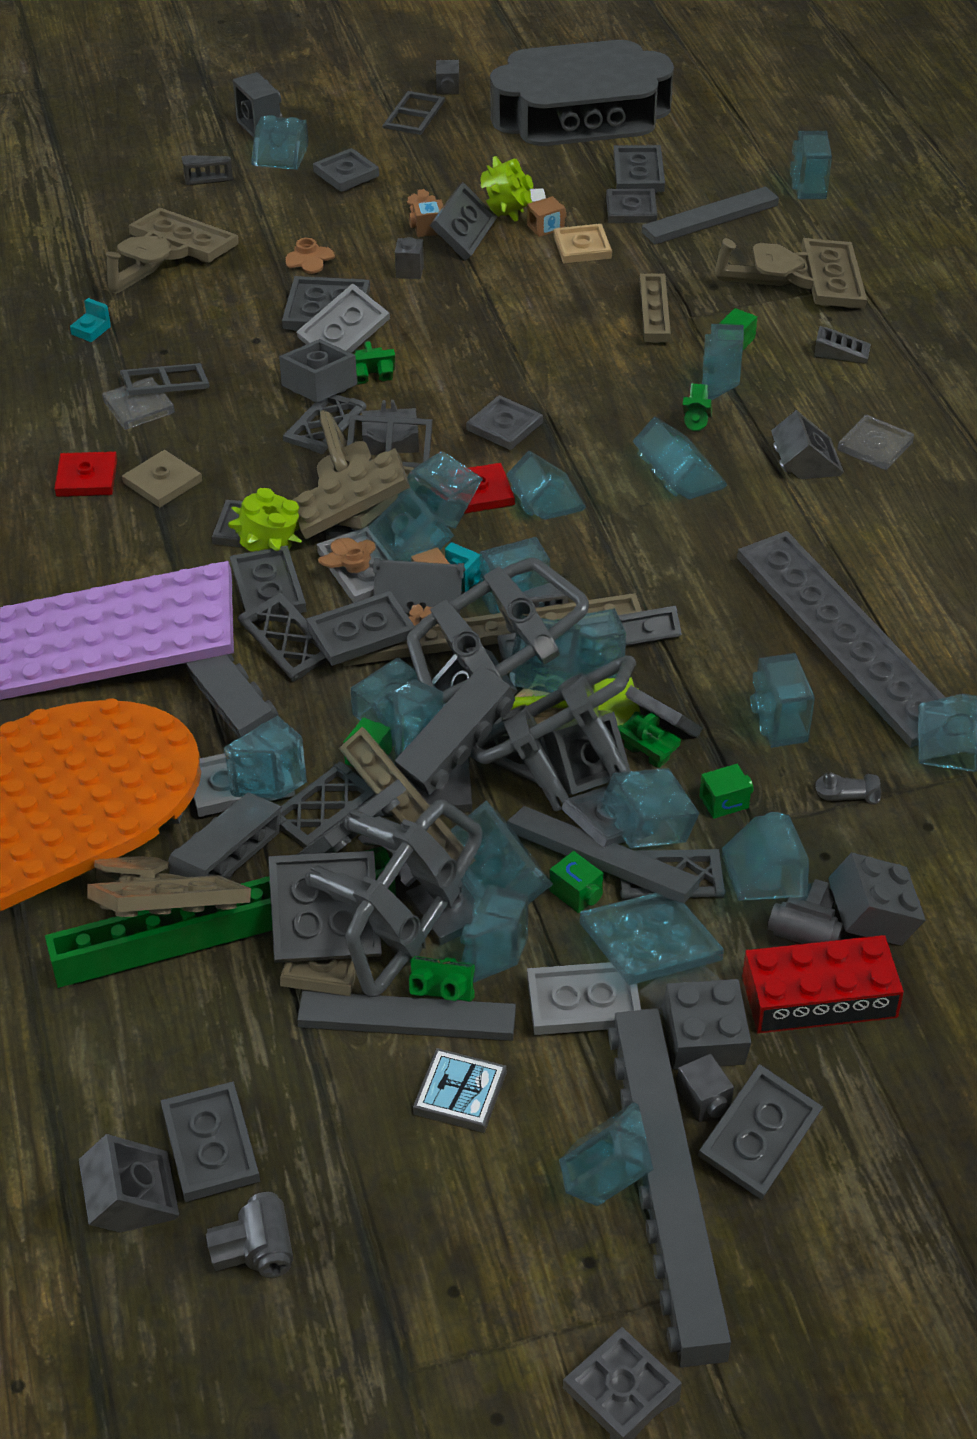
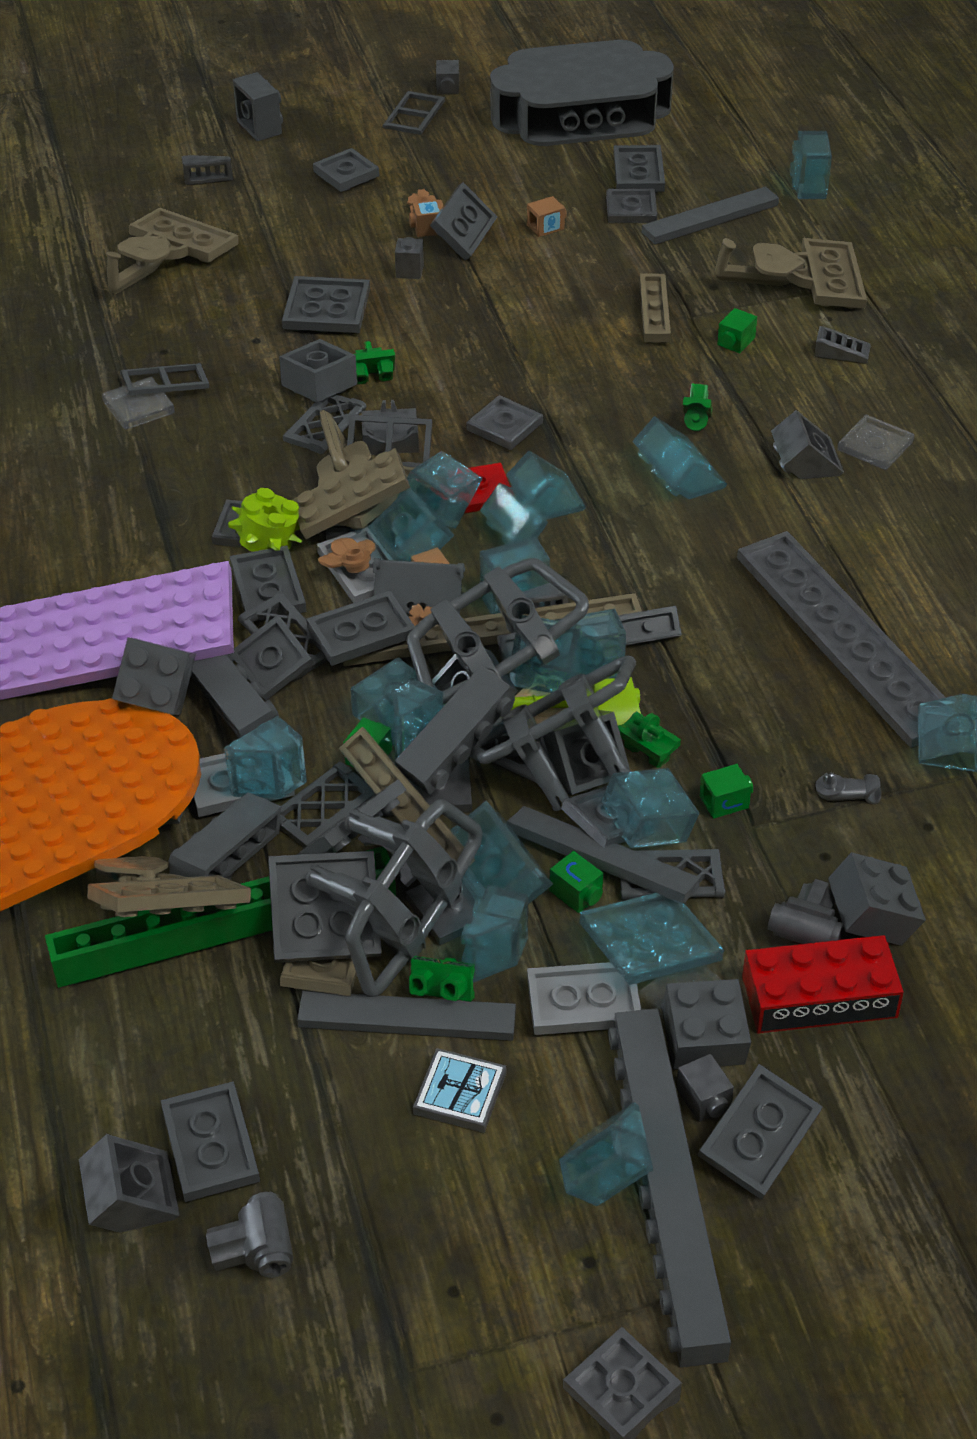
(86, 474): red plate -> none
(93, 322): teal bracket -> none
(154, 676): none -> dark grey brick
(162, 478): dark tan plate -> none
(272, 657): none -> dark grey plate
(279, 142): clear light blue slope -> none
(309, 256): medium nougat plate -> none
(345, 320): light grey plate -> none
(458, 554): teal bracket -> none
(507, 188): lime brick -> none
(512, 515): none -> clear light blue brick
(537, 194): white sticker -> none
(582, 243): tan tile -> none
(663, 711): flat silver tile -> none
(722, 358): clear light blue slope -> none
(767, 859): clear light blue slope -> none
(782, 700): clear light blue brick -> none

